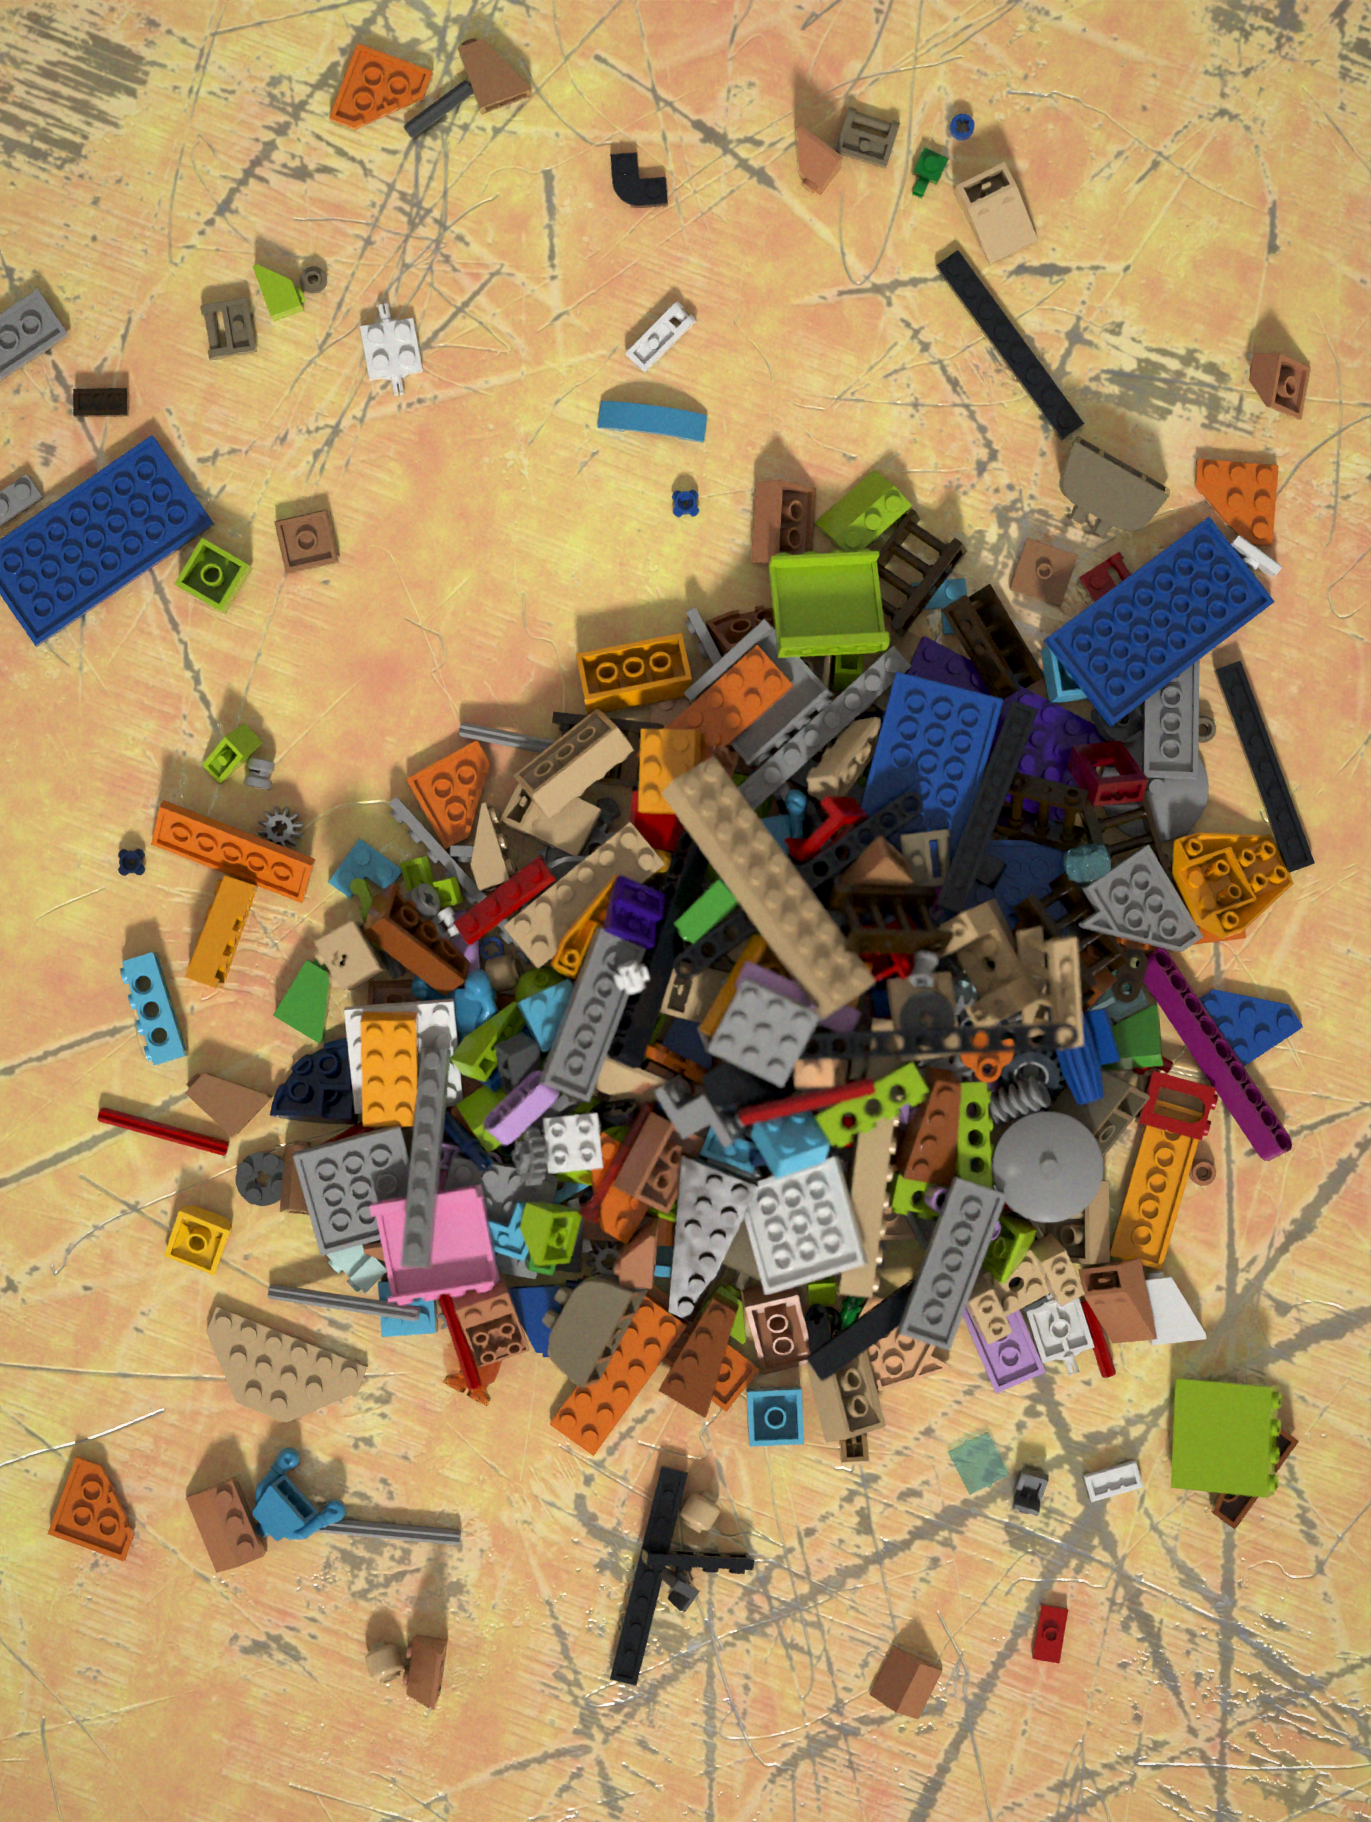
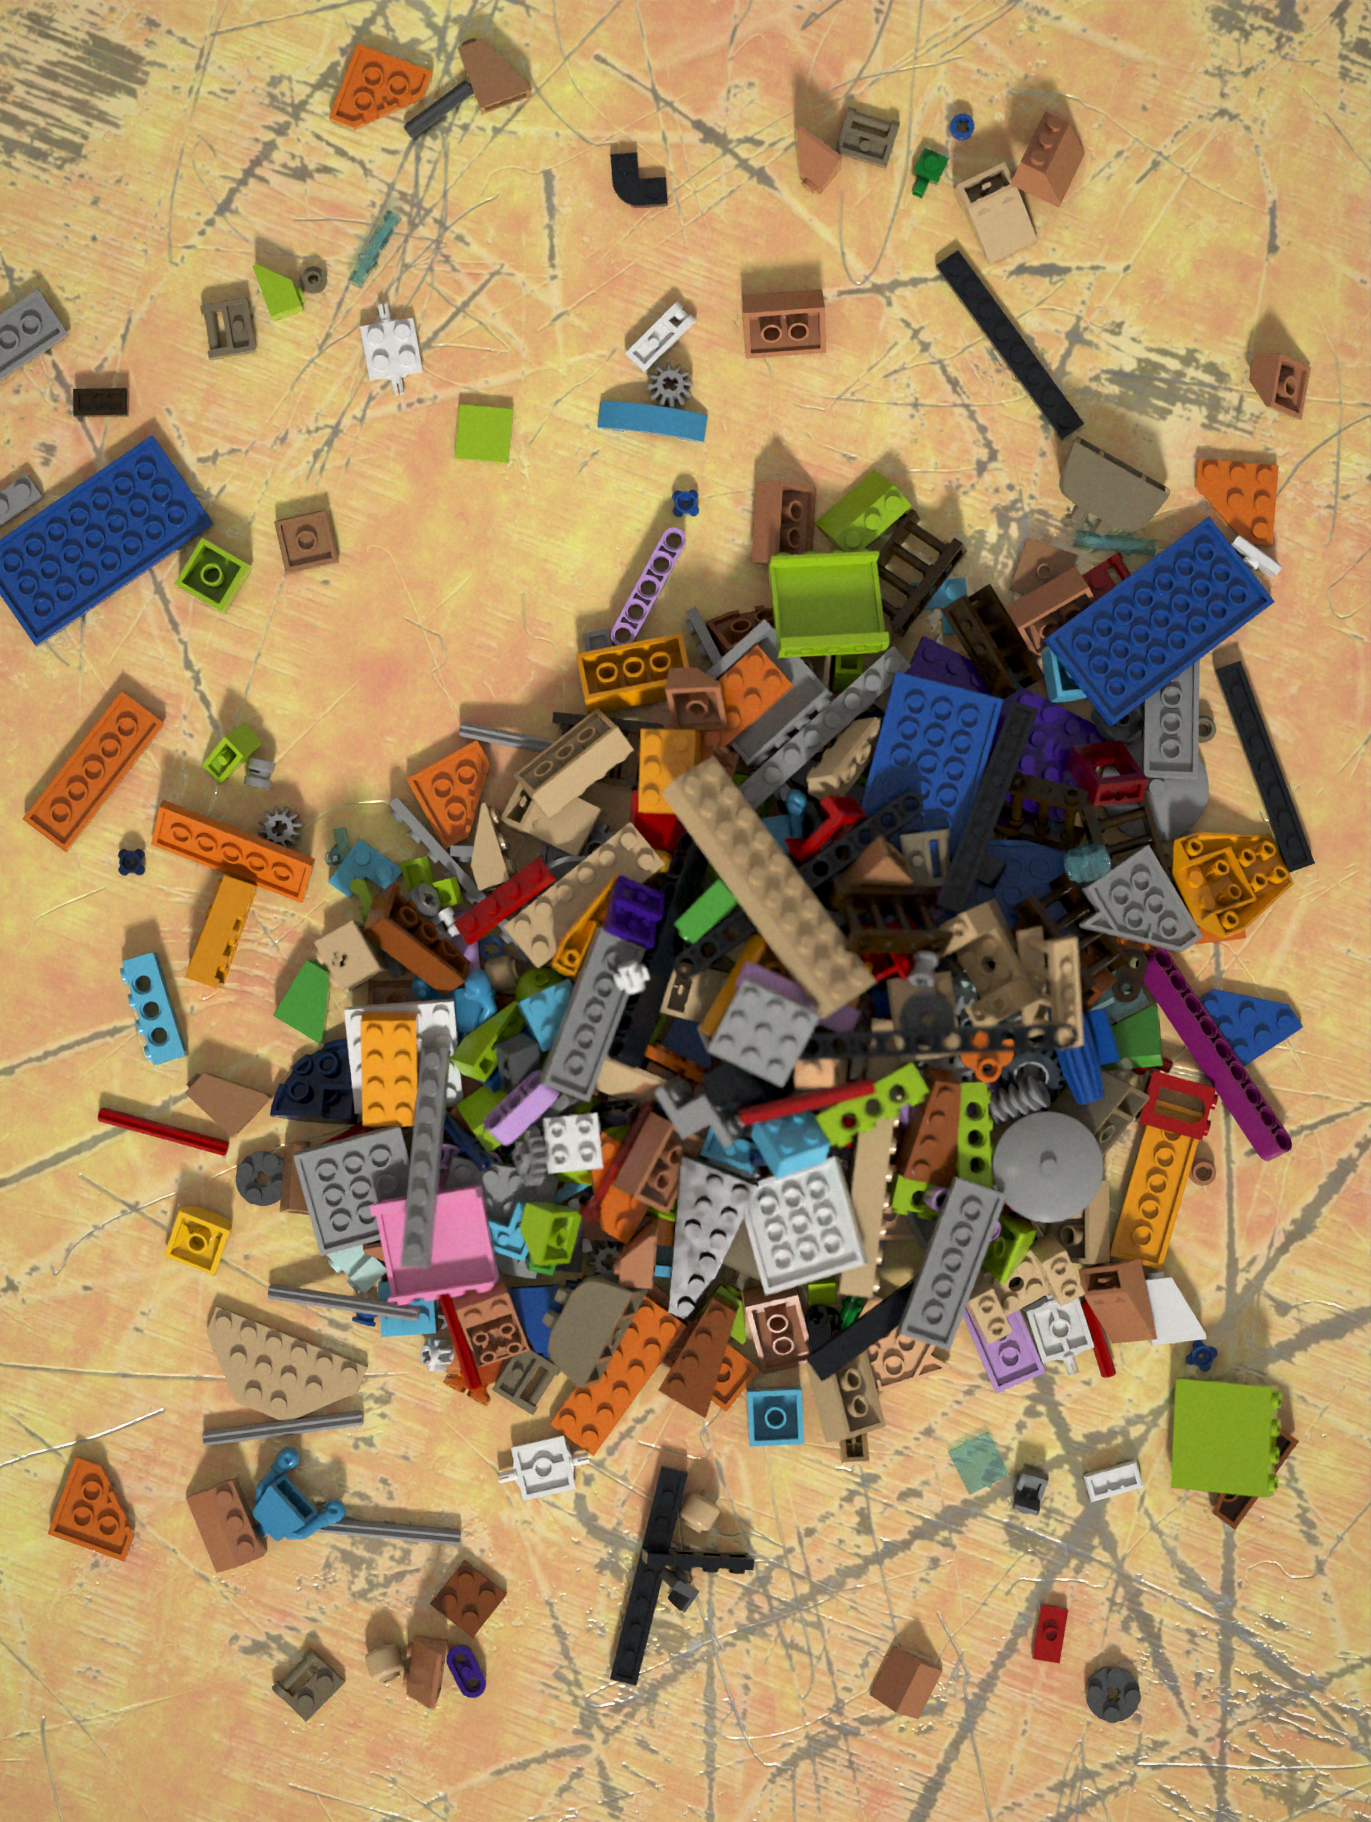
(93, 771): none -> orange plate
(283, 1428): none -> light grey axle
(314, 1691): none -> dark tan plate
(340, 849): none -> clear light blue arm
(365, 1319): none -> blue bush
(368, 259): none -> clear light blue pin
(437, 1355): none -> white gear
(465, 1670): none -> dark purple plate
(468, 1598): none -> dark orange plate
(484, 433): none -> lime tile
(518, 1374): none -> dark tan plate
(543, 1467): none -> white plate
(597, 640): none -> light grey plate
(609, 810): light grey plate -> none
(651, 575): none -> lavender beam
(671, 376): none -> light grey gear
(695, 700): none -> nougat slope
(784, 323): none -> nougat slope
(1049, 161): none -> nougat slope
(1049, 608): none -> nougat slope
(1096, 1694): none -> dark grey plate
(1126, 544): none -> clear light blue pin
(1209, 1355): none -> blue plate

